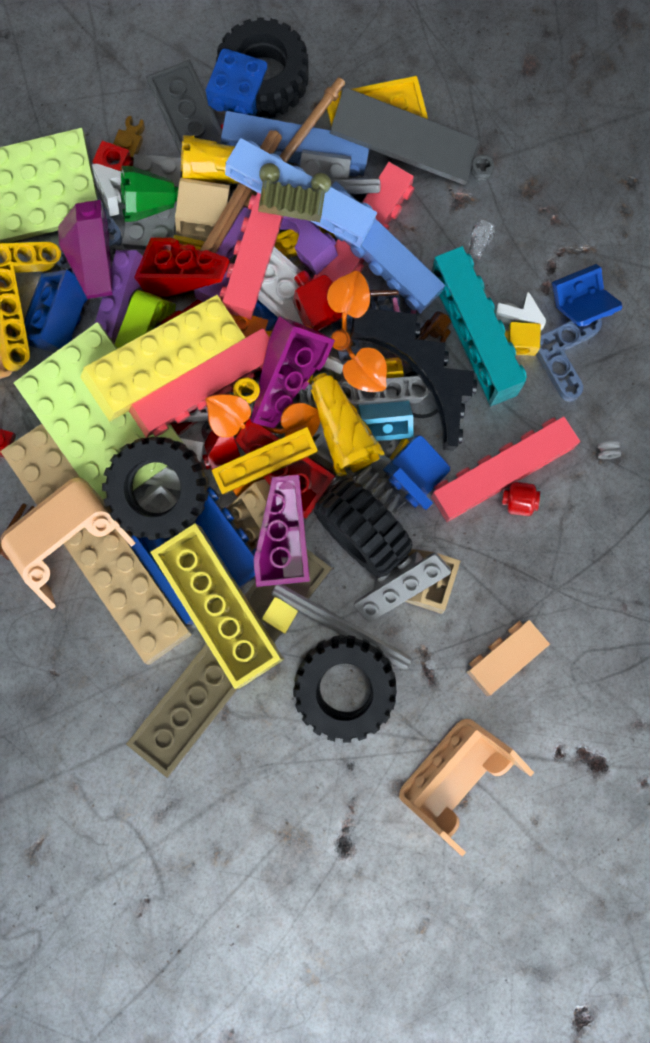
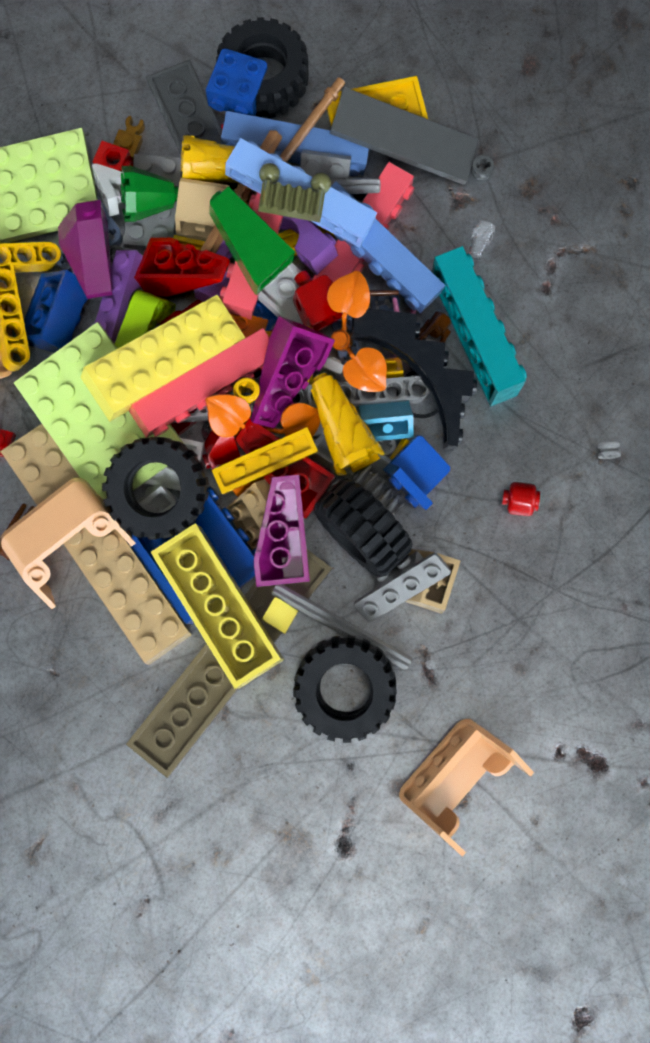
(251, 241): none -> green slope
(507, 657): light nougat brick -> none
(509, 466): coral brick -> none
(524, 337): yellow brick -> none
(527, 314): white slope -> none
(557, 354): sand blue beam -> none
(583, 296): blue bracket -> none

